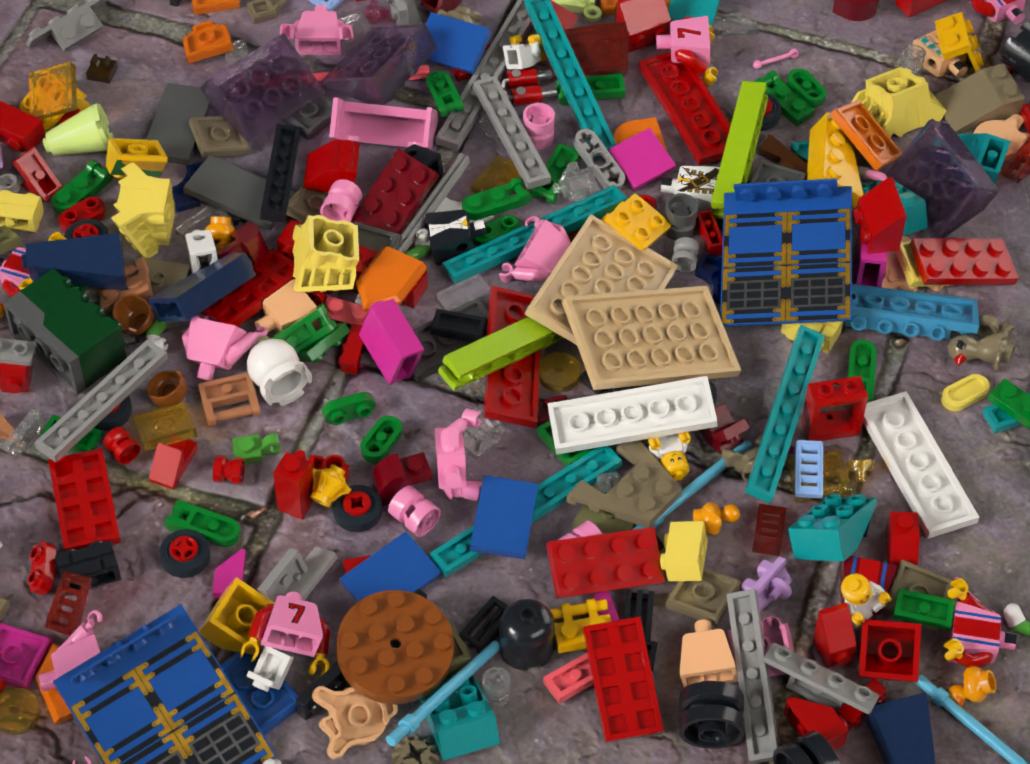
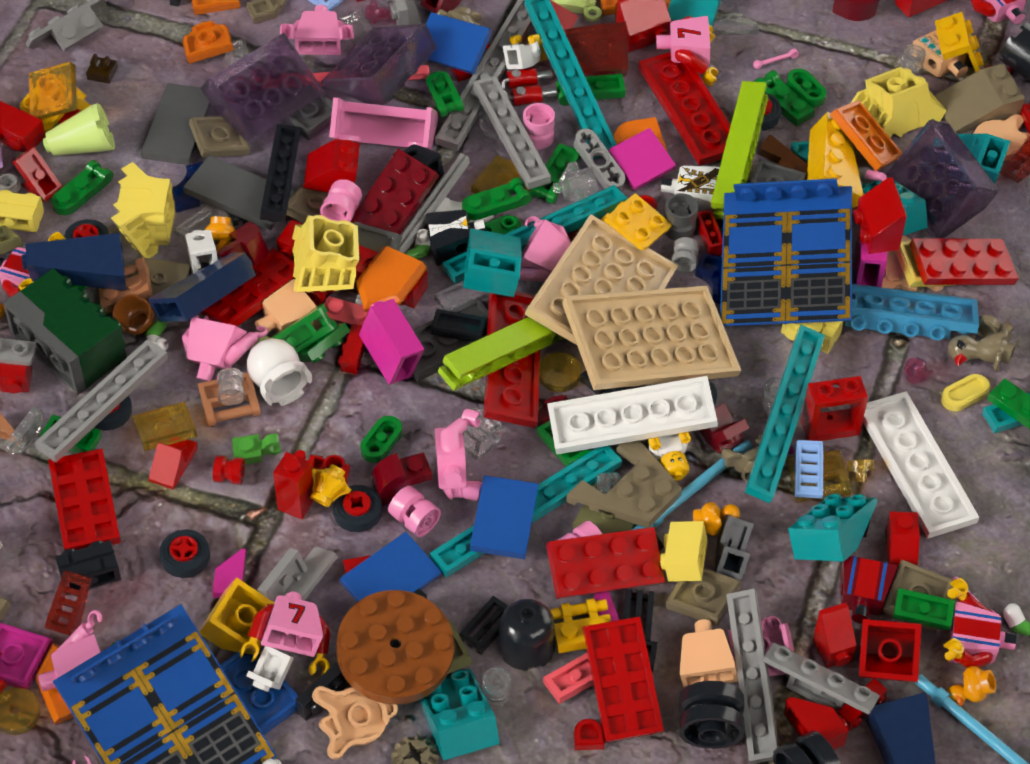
(42, 568): red plate -> none
(89, 208): red plate -> none
(123, 447): red wheel -> none
(144, 153): yellow slope -> none
(167, 388): dark orange hair -> none
(213, 526): green plate -> none
(230, 386): none -> clear wheel
(349, 408): green plate -> none
(411, 722): medium azure bar -> none
(492, 262): none -> teal slope
(588, 735): none -> red tile
(731, 547): none -> black slope
(767, 545): clear red slope -> none
(772, 582): lavender hips -> none
(863, 363): green plate -> none
(863, 597): yellow piece -> none
(916, 370): none -> clear pink plate

